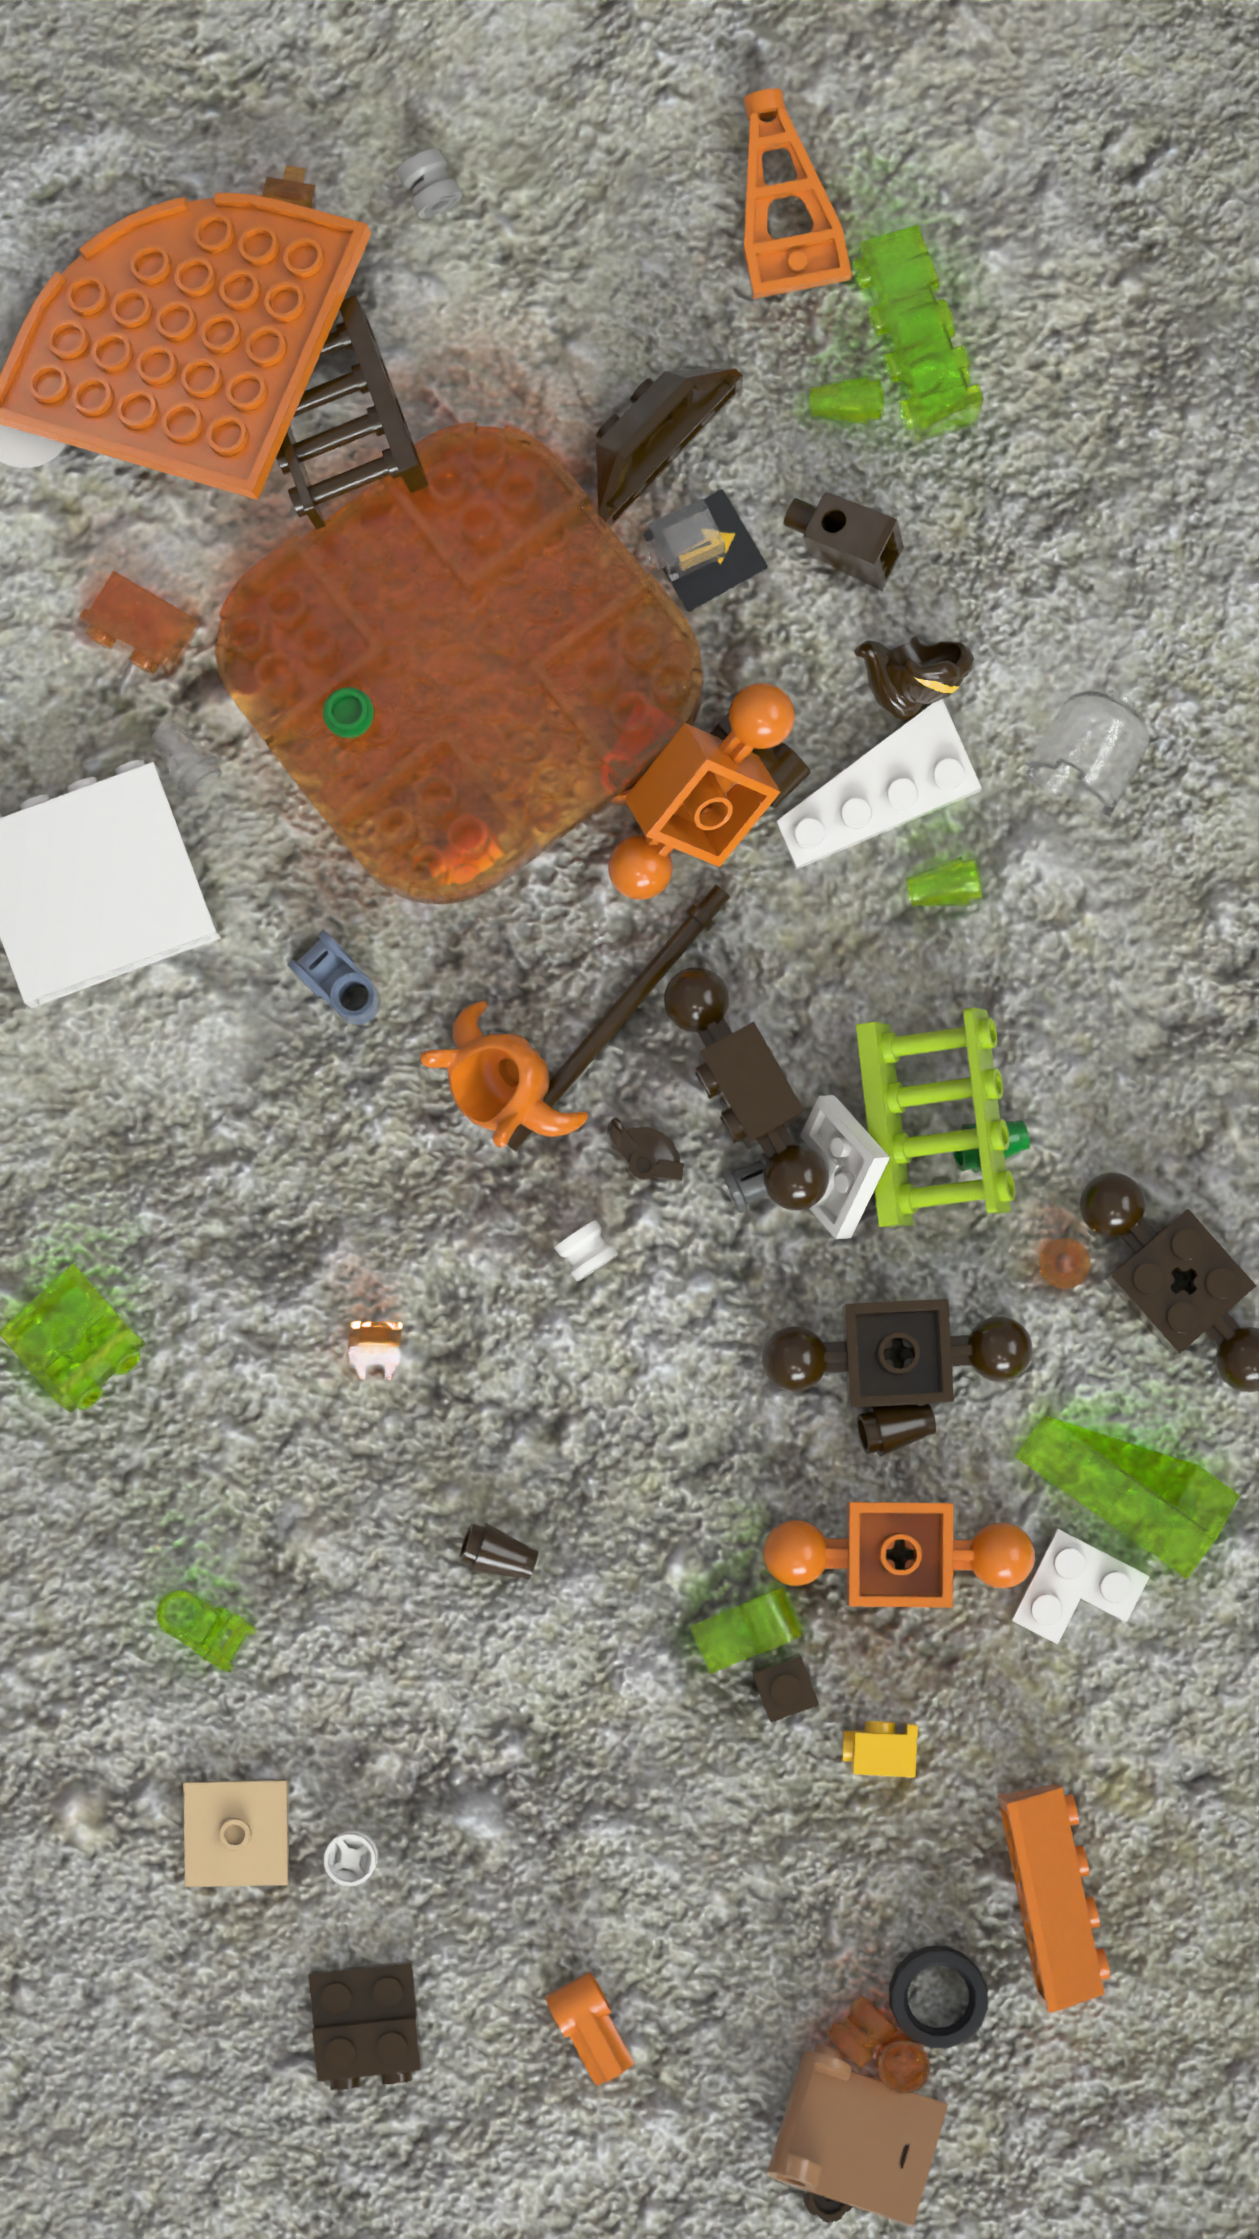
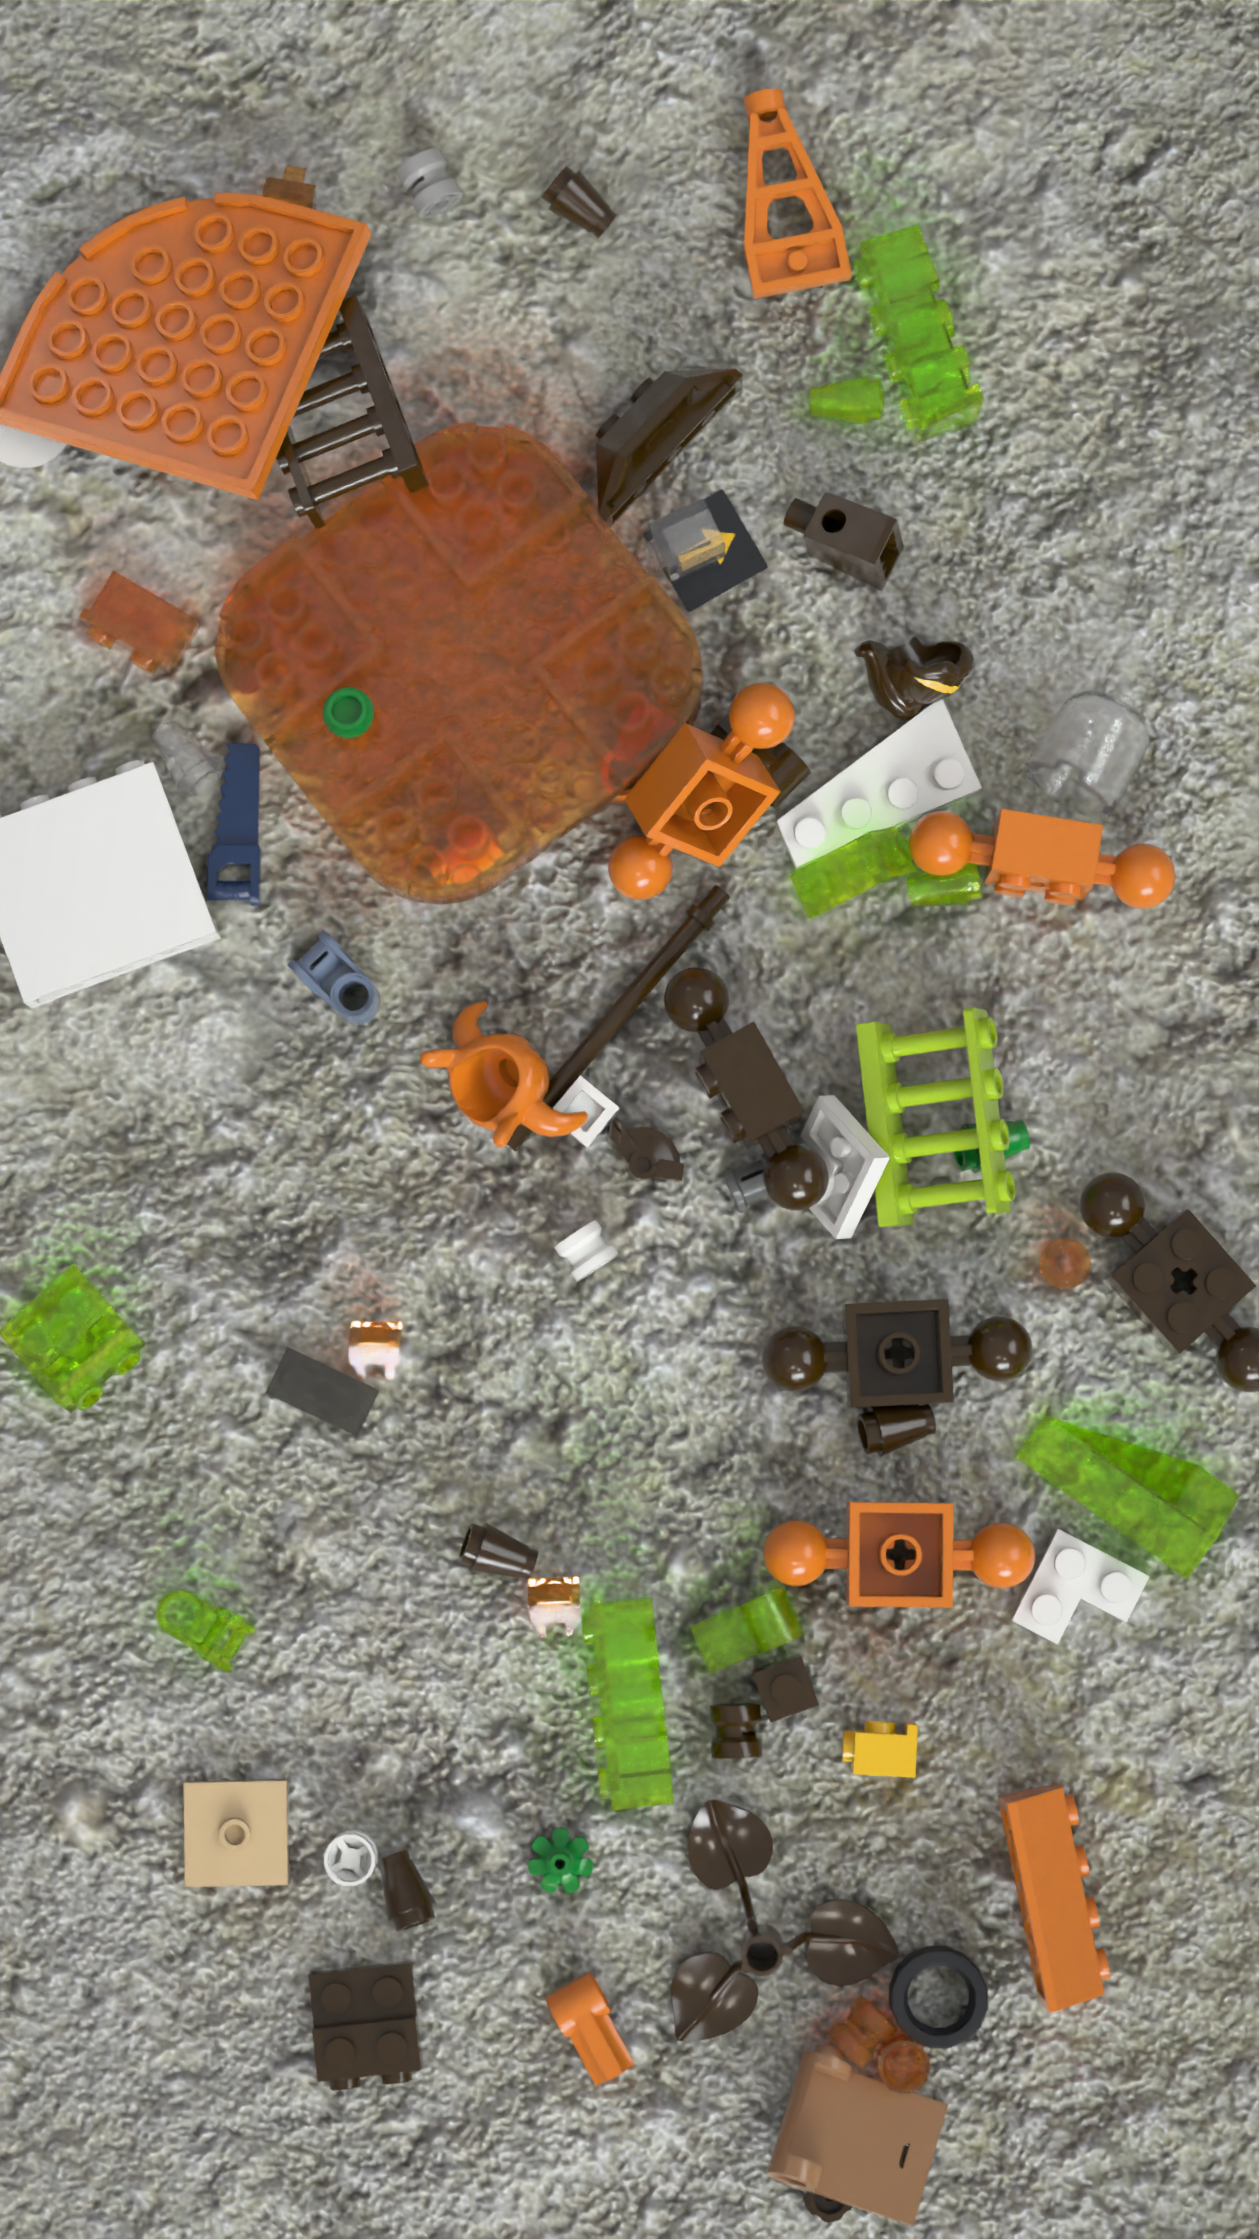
(239, 828): none -> dark blue piece
(323, 1391): none -> clear smoke plate
(405, 1892): none -> dark brown cone
(554, 1602): none -> clear orange tile
(563, 1849): none -> green plant
(579, 202): none -> dark brown cone
(587, 1098): none -> white plate
(630, 1702): none -> clear neon green wedge
(714, 1997): none -> dark brown plant
(736, 1730): none -> dark brown wheel
(852, 870): none -> clear neon green bracket
(1042, 857): none -> orange brick

